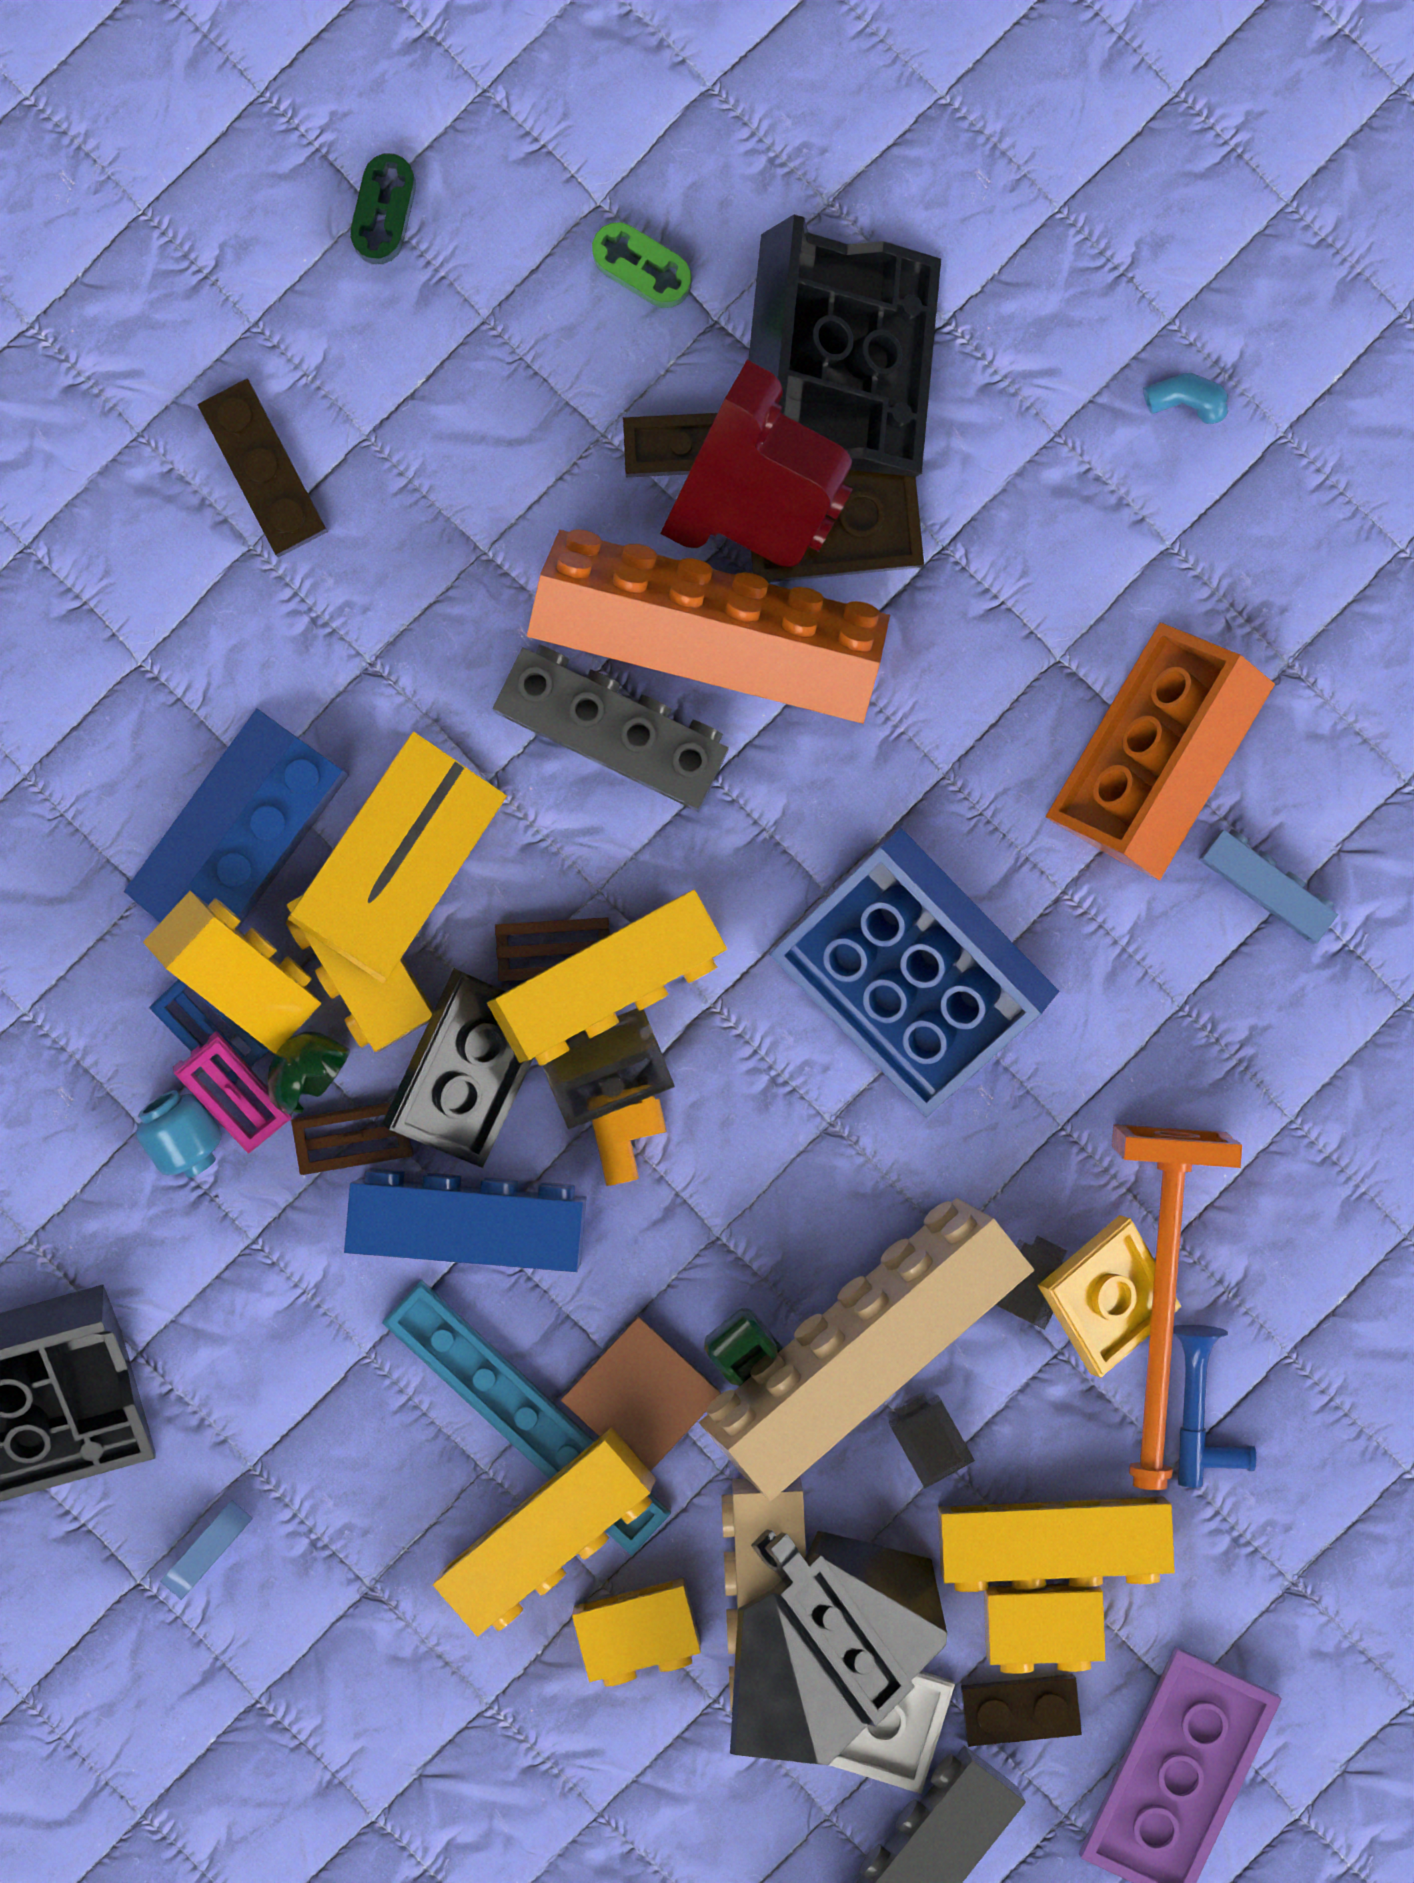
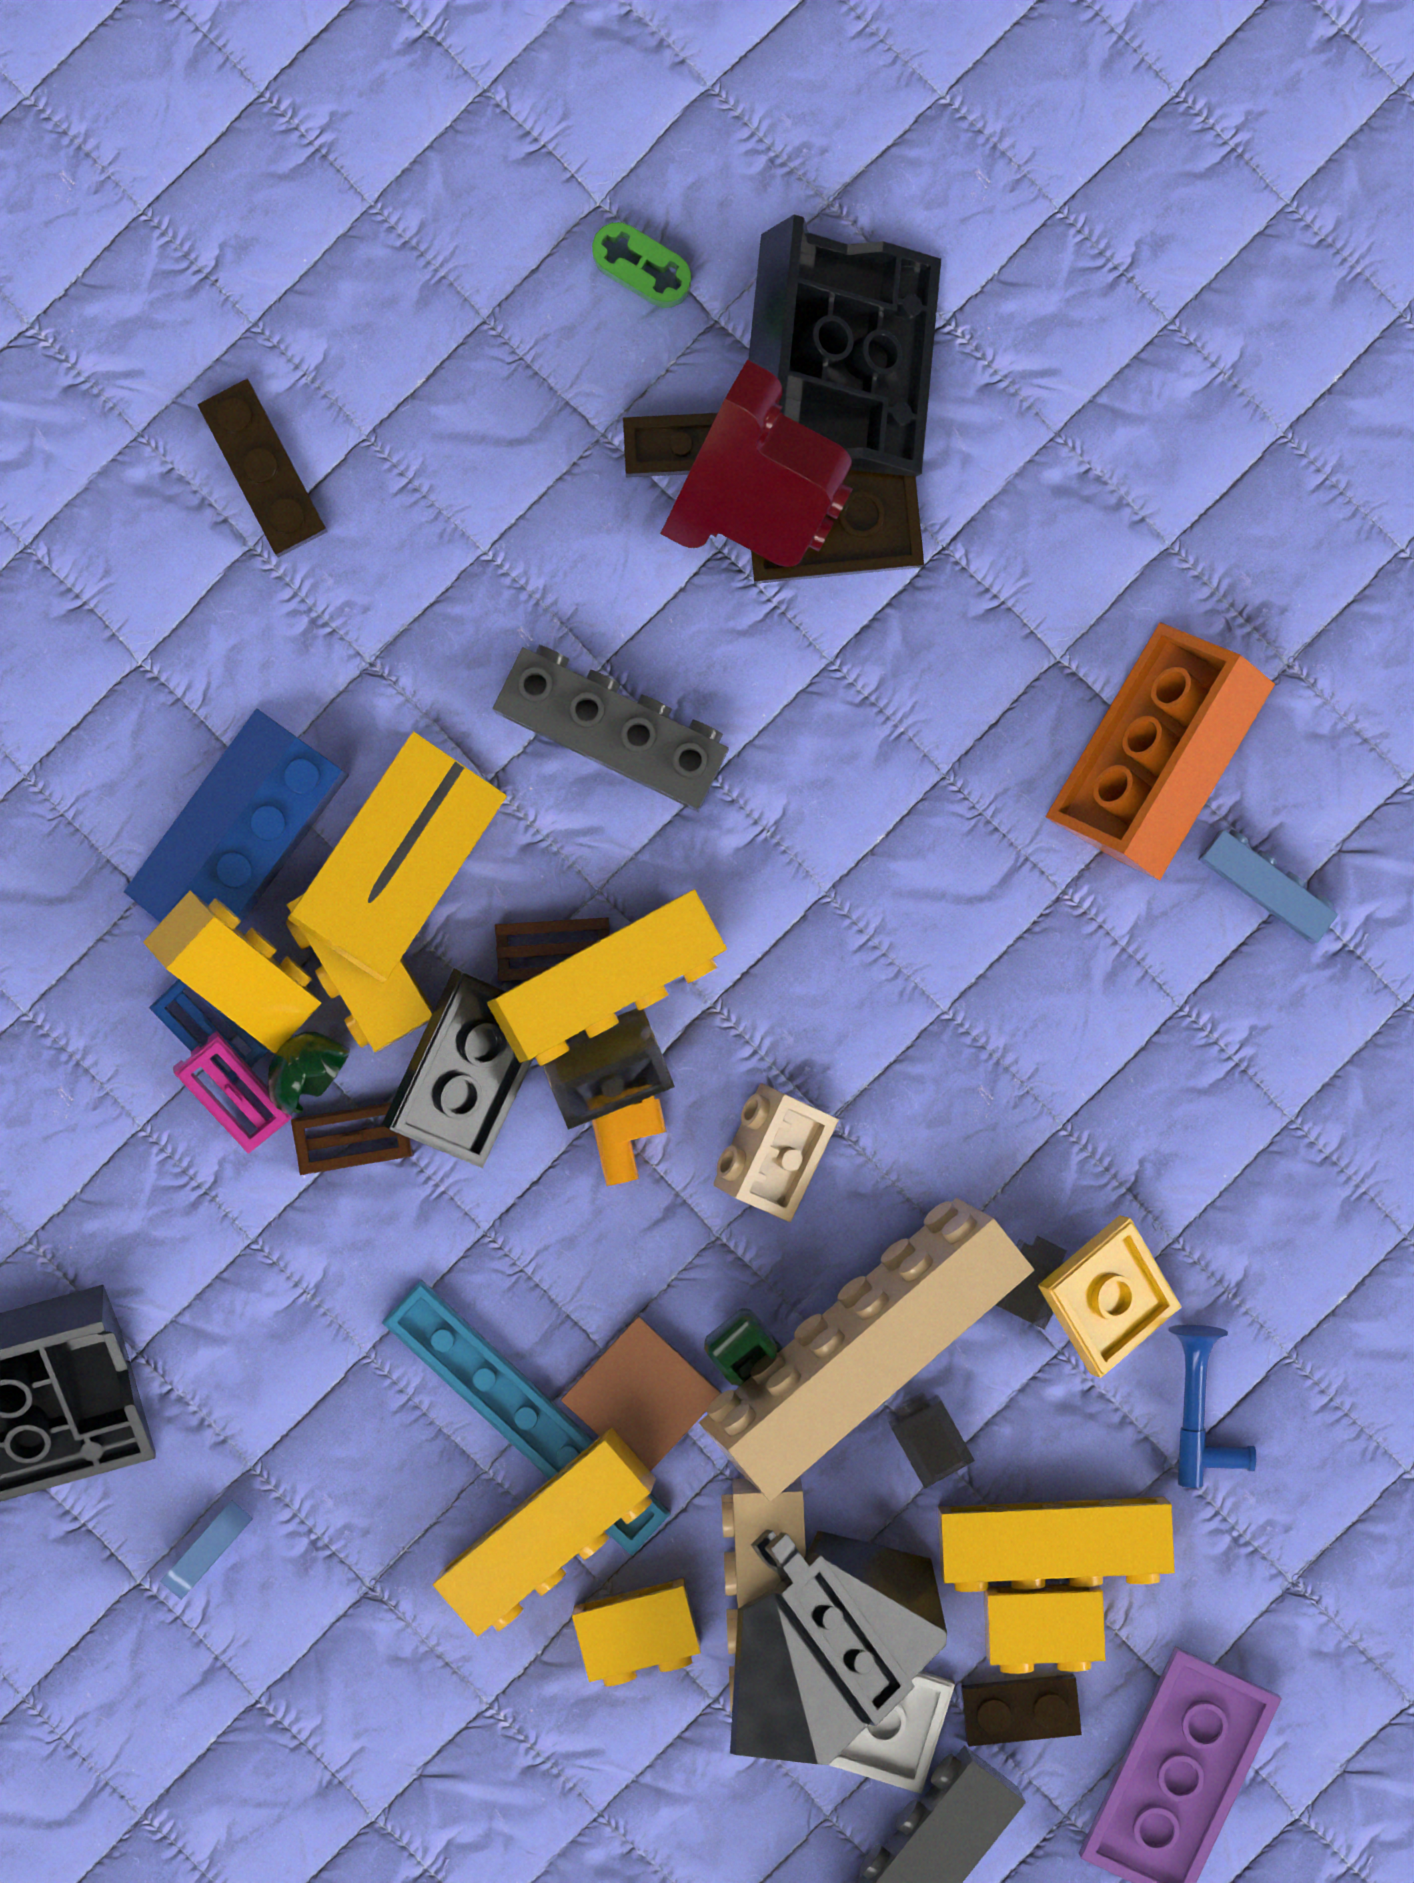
(178, 1134): dark azure head -> none
(370, 205): dark green beam -> none
(465, 1223): blue brick -> none
(709, 624): orange brick -> none
(774, 1152): none -> tan bracket
(914, 973): blue slope -> none
(1175, 1154): orange tile -> none
(1191, 390): dark azure arm -> none

